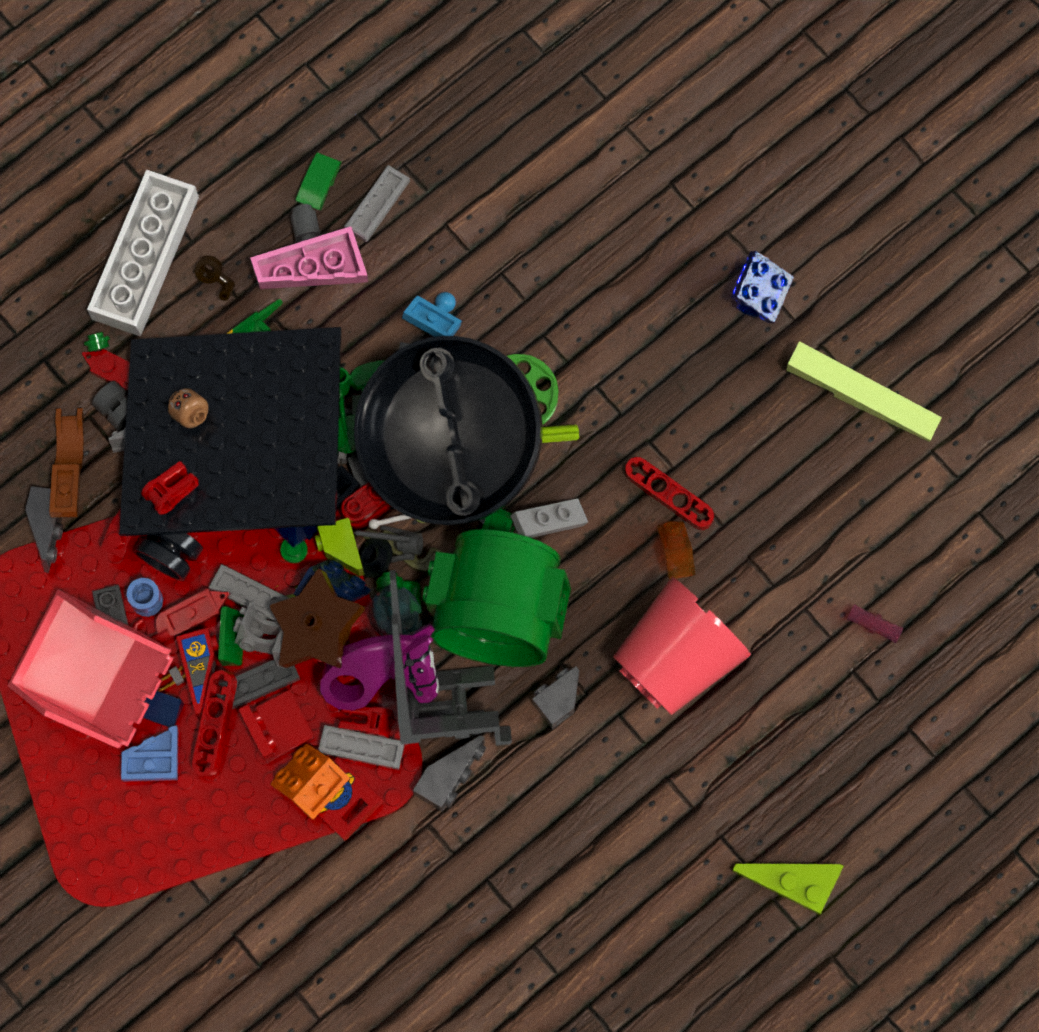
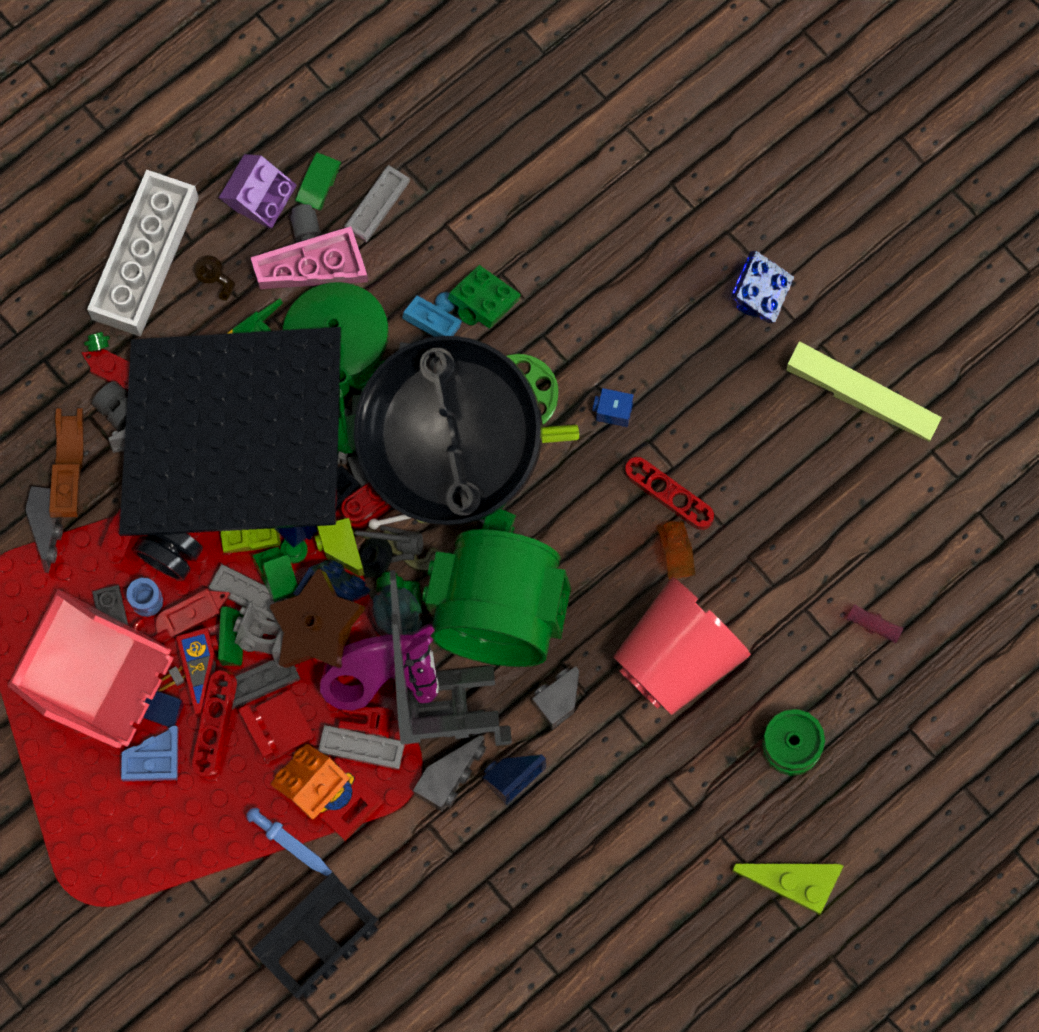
(170, 488): red piece -> none
(188, 408): medium nougat head -> none
(249, 540): none -> lime slope
(258, 190): none -> medium lavender slope
(275, 832): none -> medium blue sword
(276, 573): none -> green slope
(304, 925): none -> black window
(355, 311): none -> green dish
(483, 298): none -> green plate
(513, 775): none -> dark blue slope
(549, 518): light grey plate -> none
(613, 407): none -> blue brick
(790, 758): none -> green wheel

